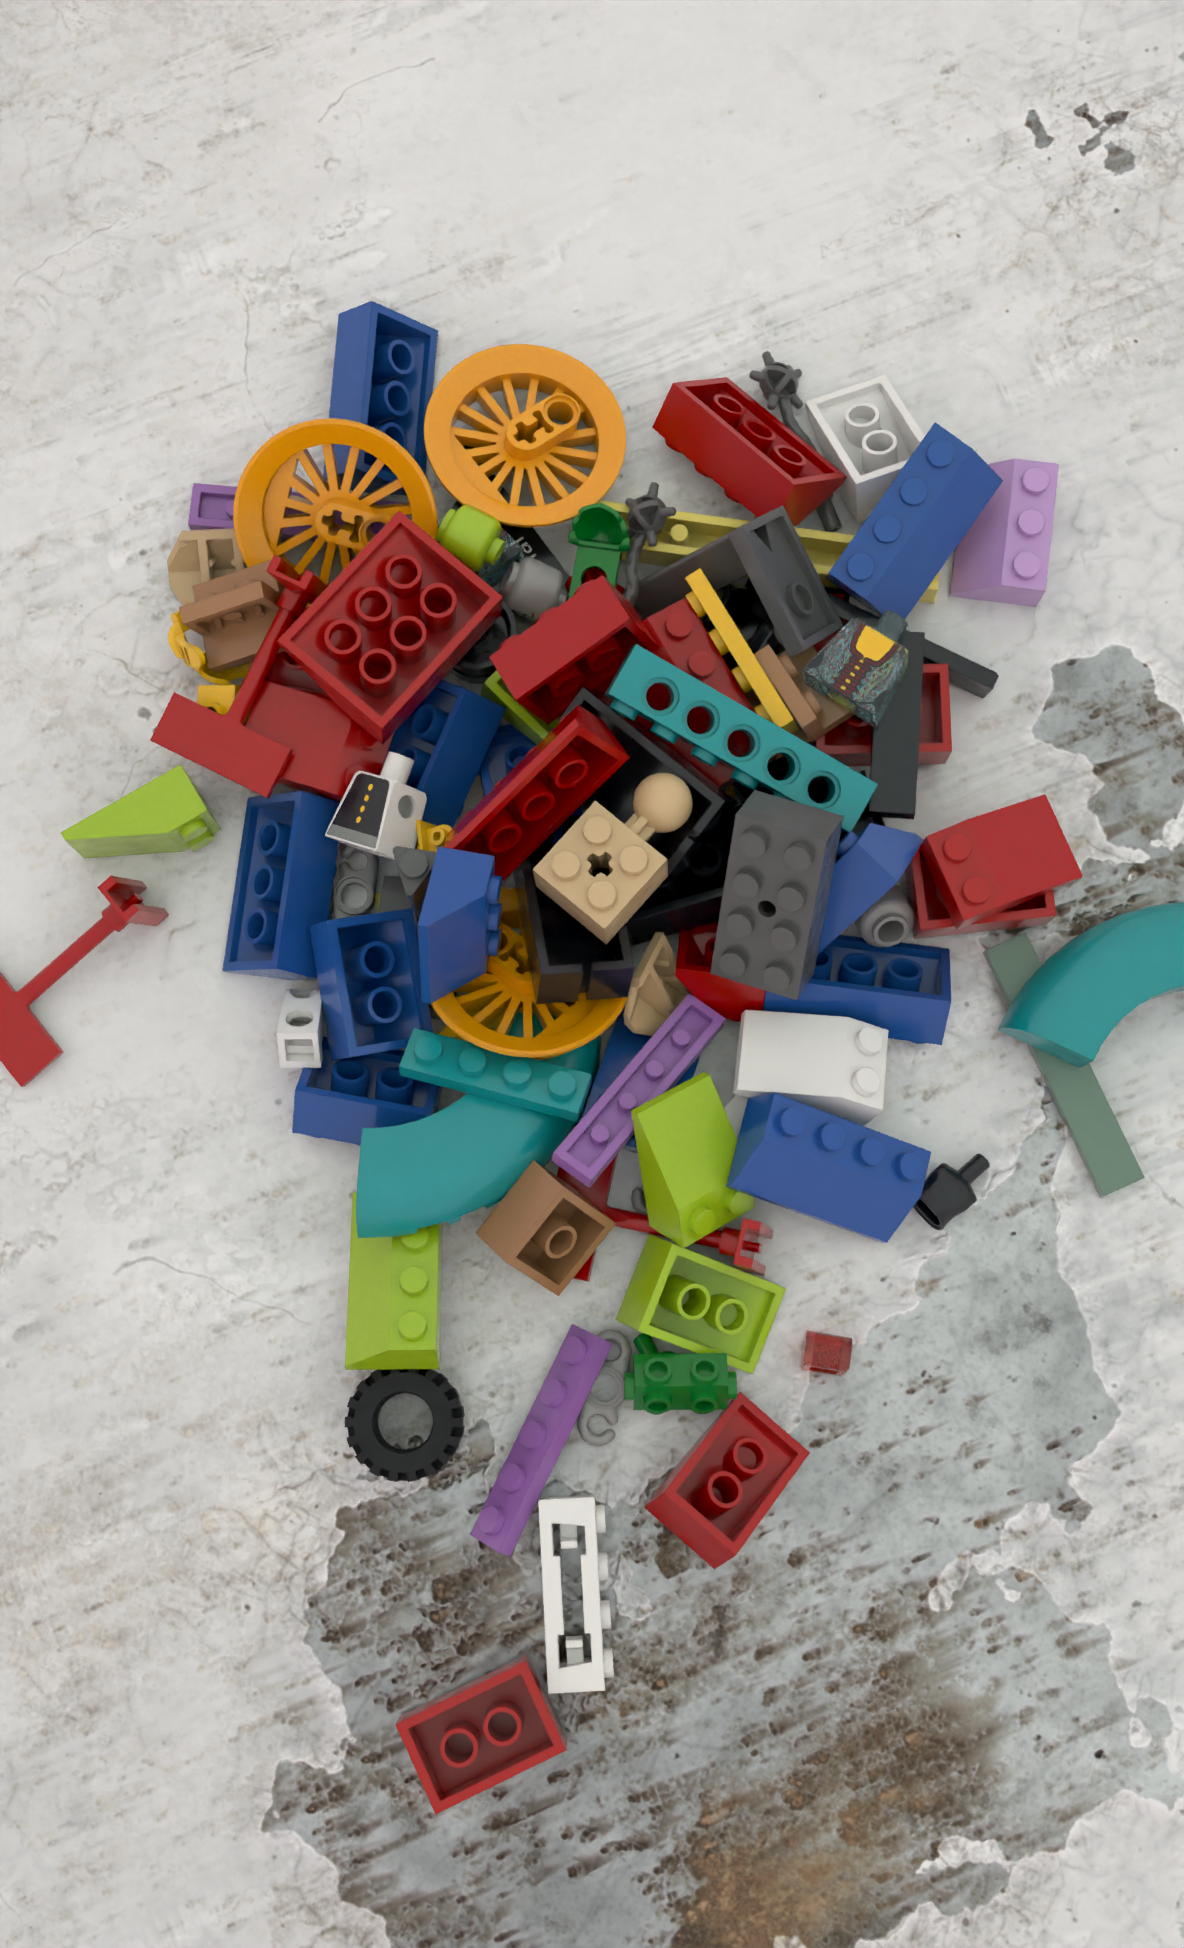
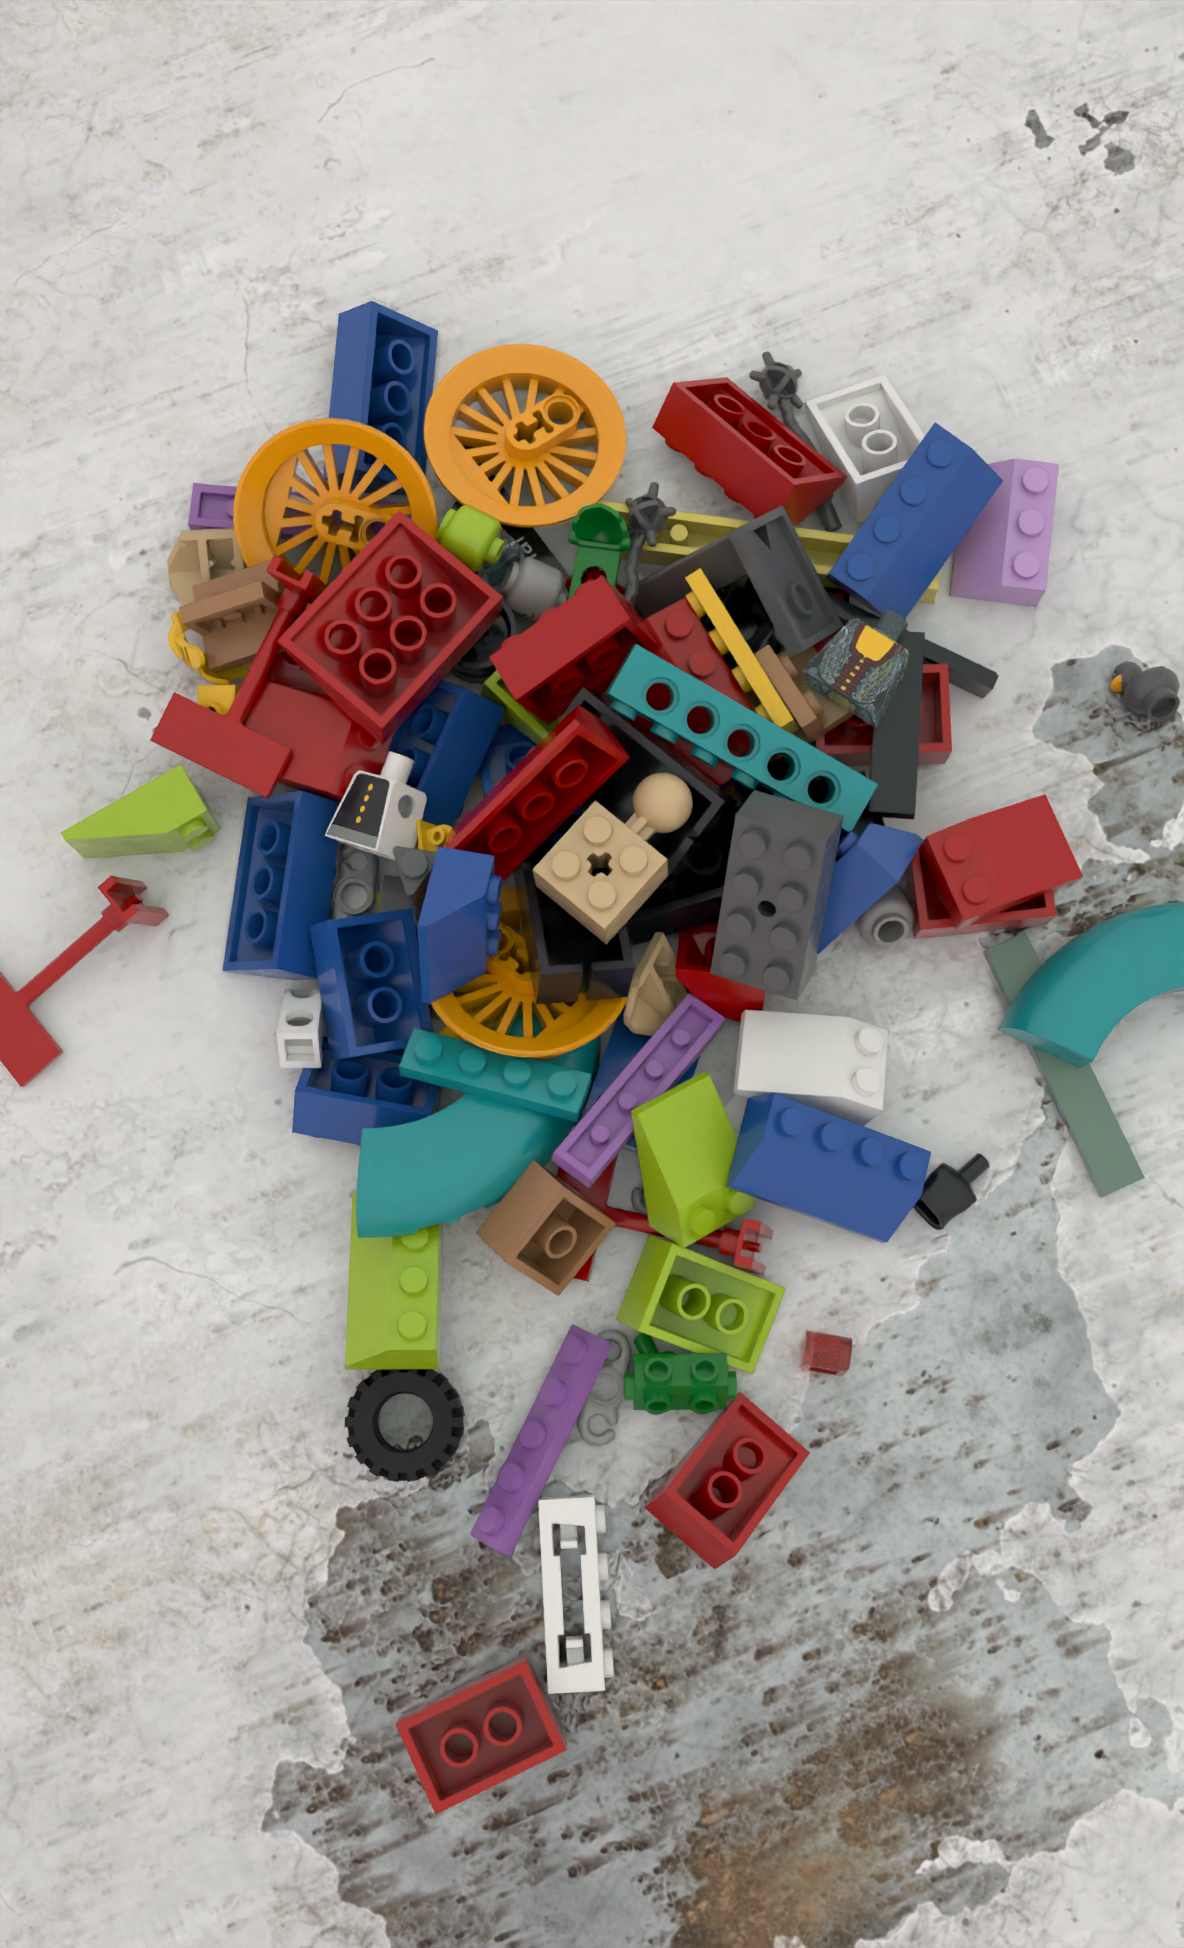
(888, 987): blue slope -> none
(1149, 691): none -> dark grey animal

